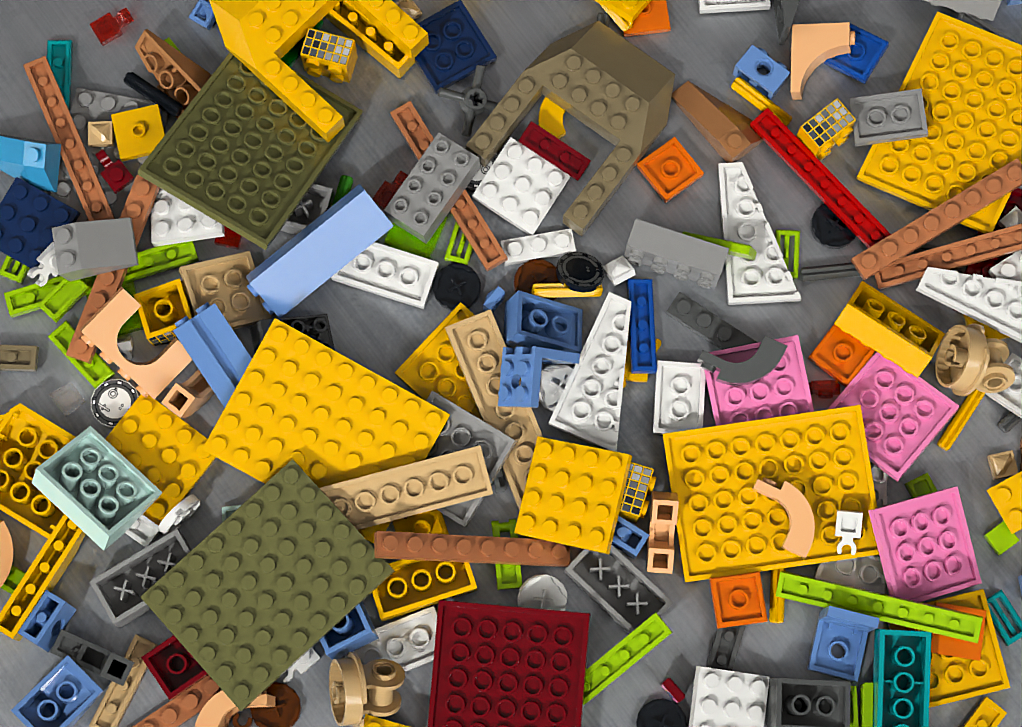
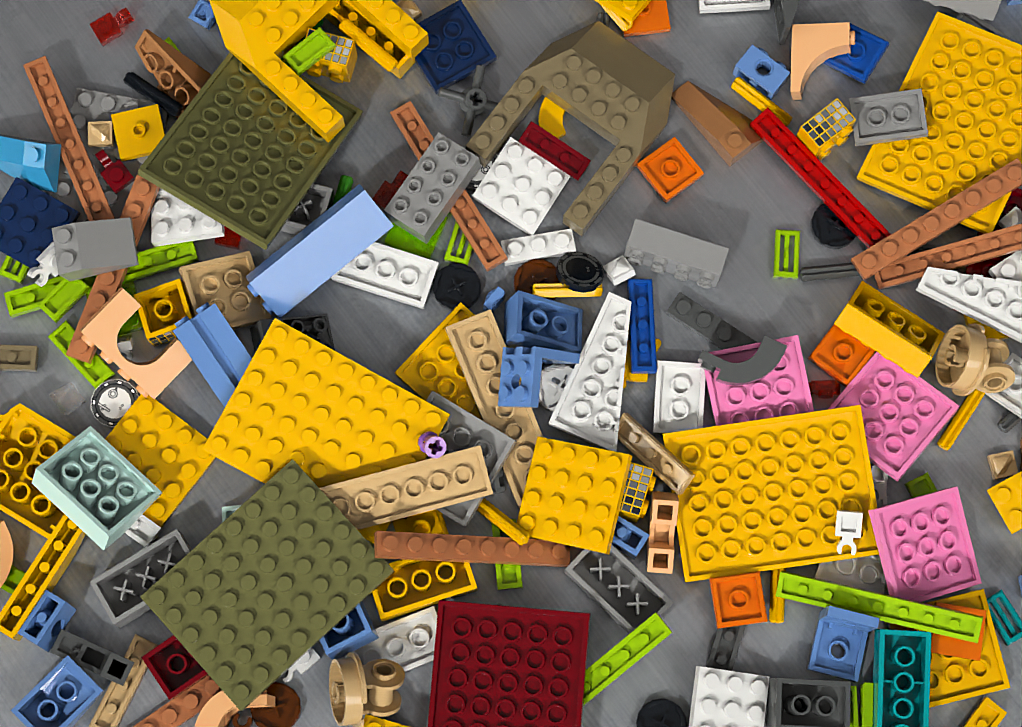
(60, 59): teal tile -> none
(181, 511): white tile -> none
(188, 396): light nougat arch -> none
(309, 51): none -> lime tile
(368, 45): none -> yellow axle
(432, 451): none -> medium lavender bush
(503, 522): none -> yellow axle
(542, 593): white tile -> none
(654, 454): none -> tan tile
(673, 690): dark red tile -> none
(735, 249): lime tile -> none
(744, 222): white wing -> none
(799, 512): light nougat arch -> none
(1001, 538): lime tile -> none

